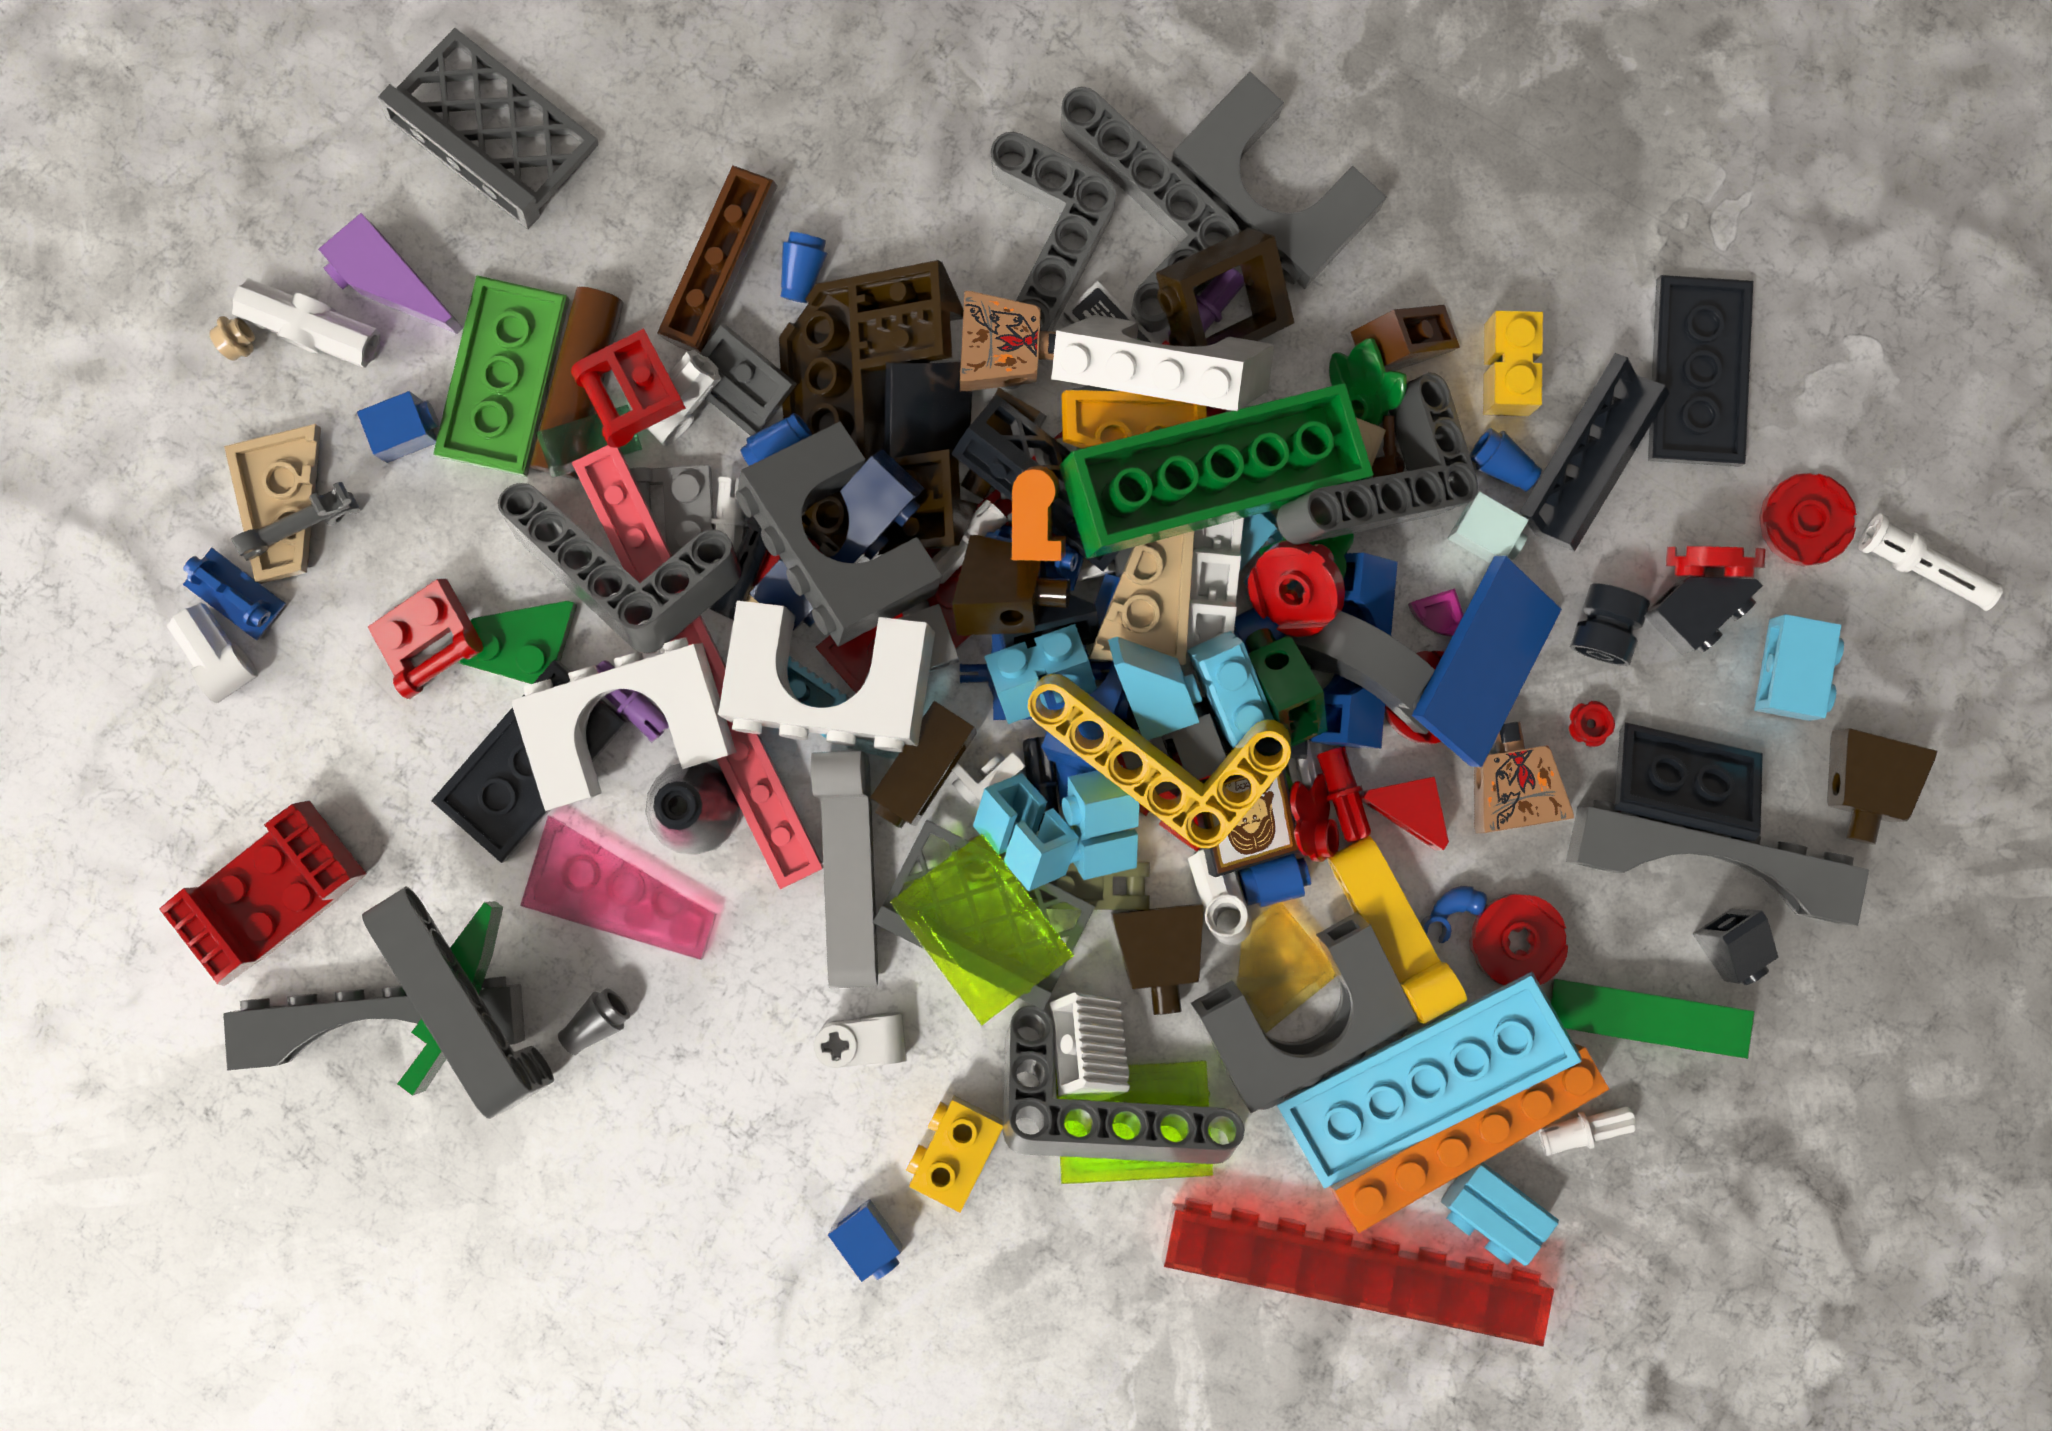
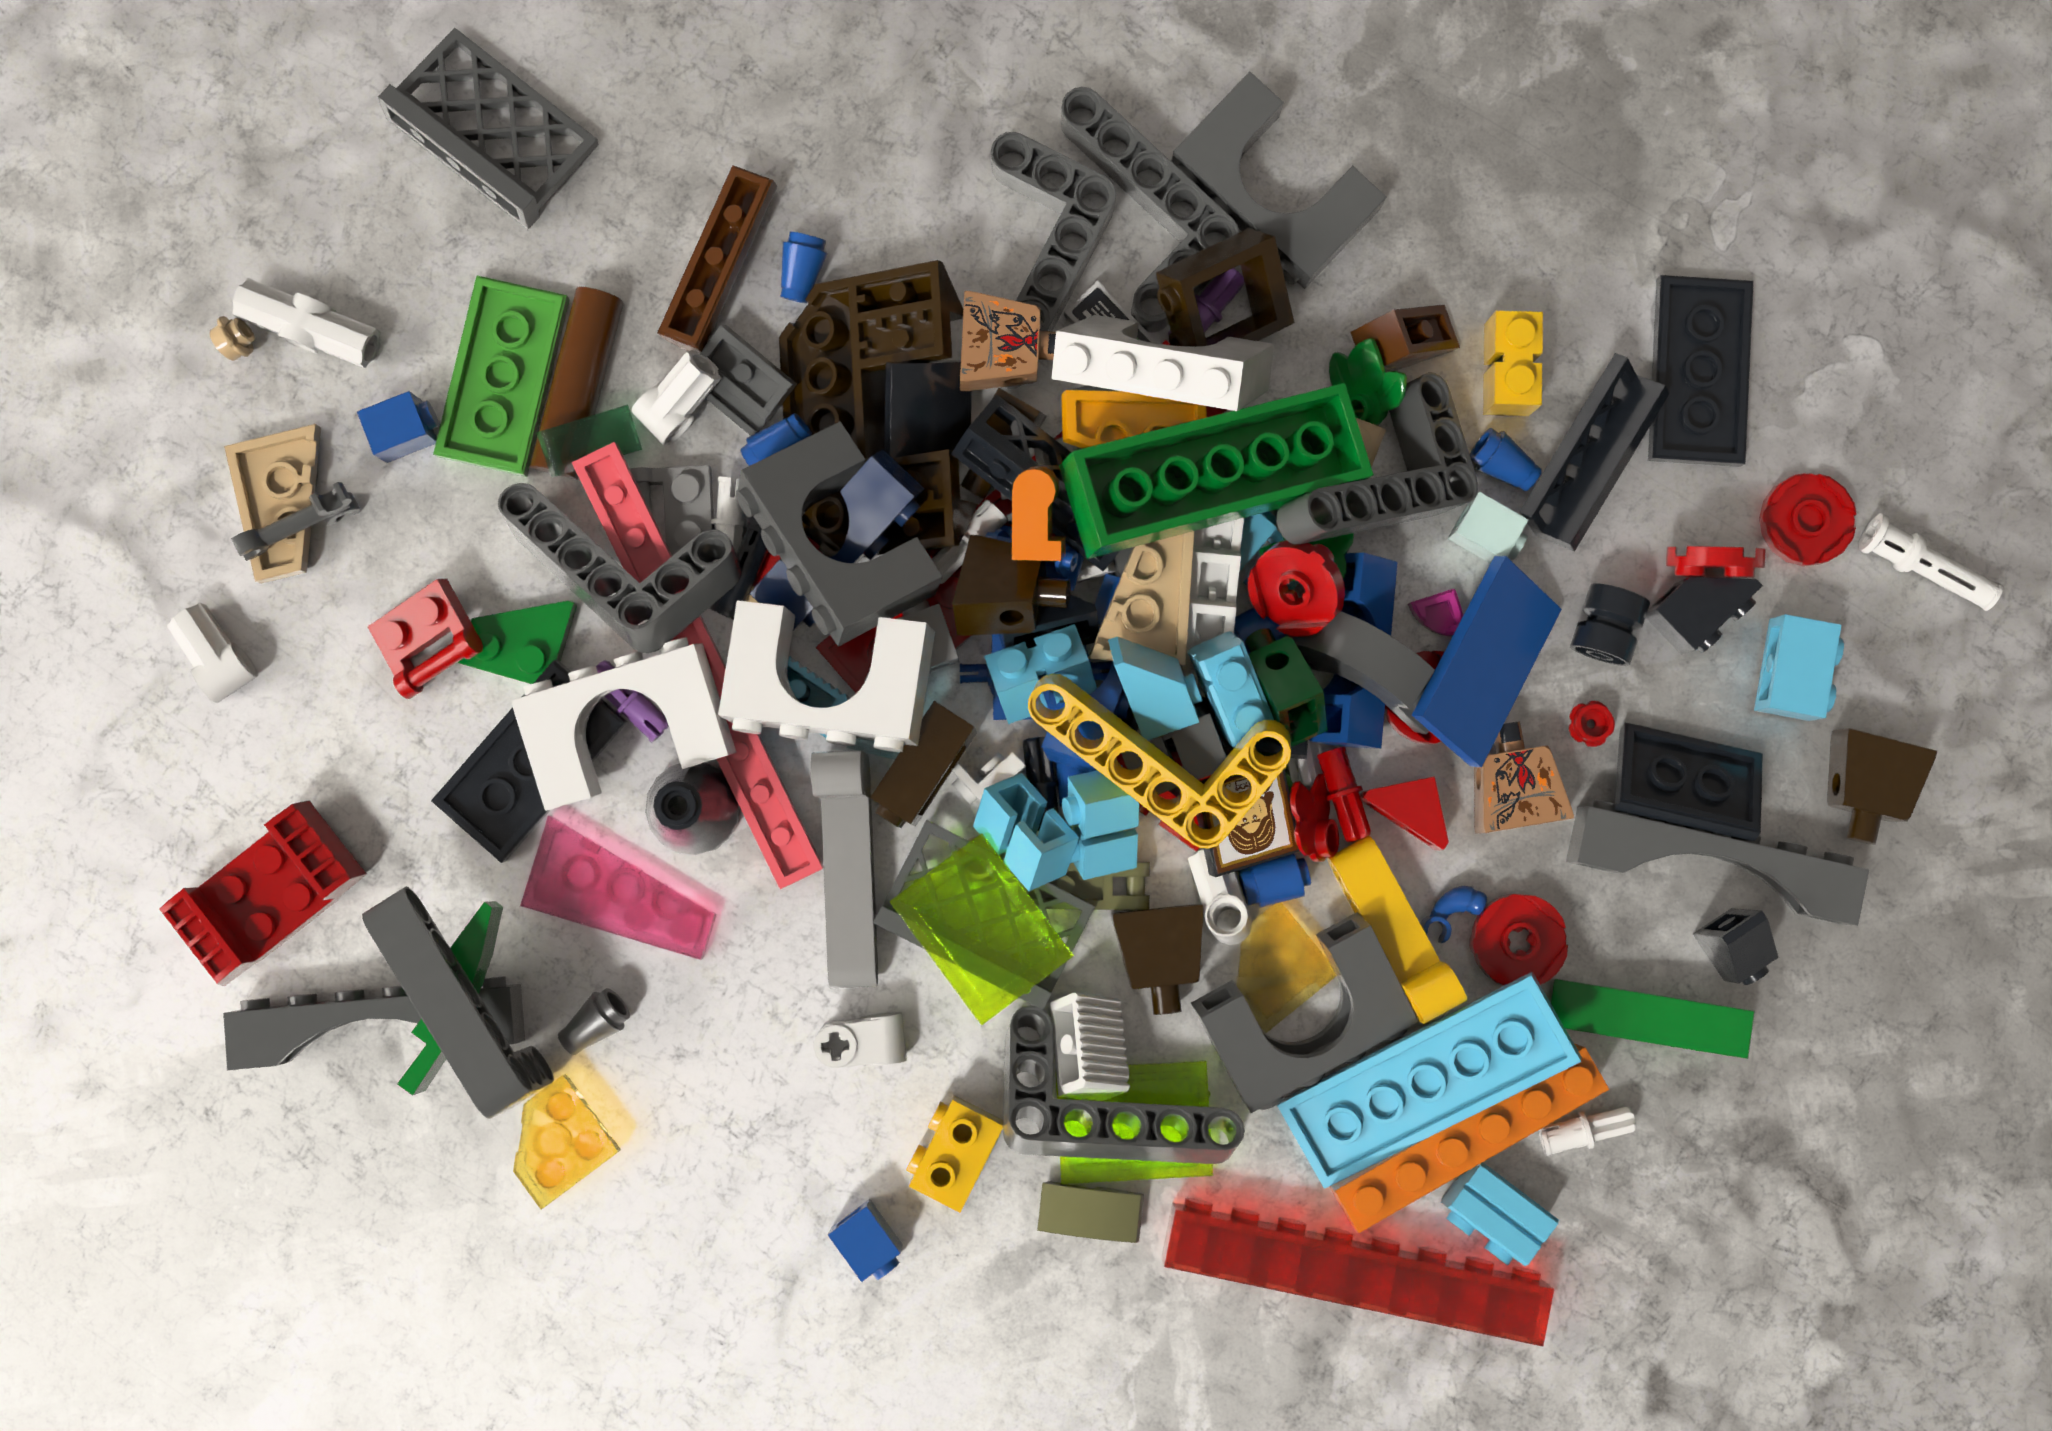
(232, 592): blue hinge -> none
(373, 267): medium lavender slope -> none
(559, 1142): none -> clear yellow plate
(642, 381): red plate -> none
(1090, 1212): none -> olive slope
(1392, 460): reddish brown hand -> none

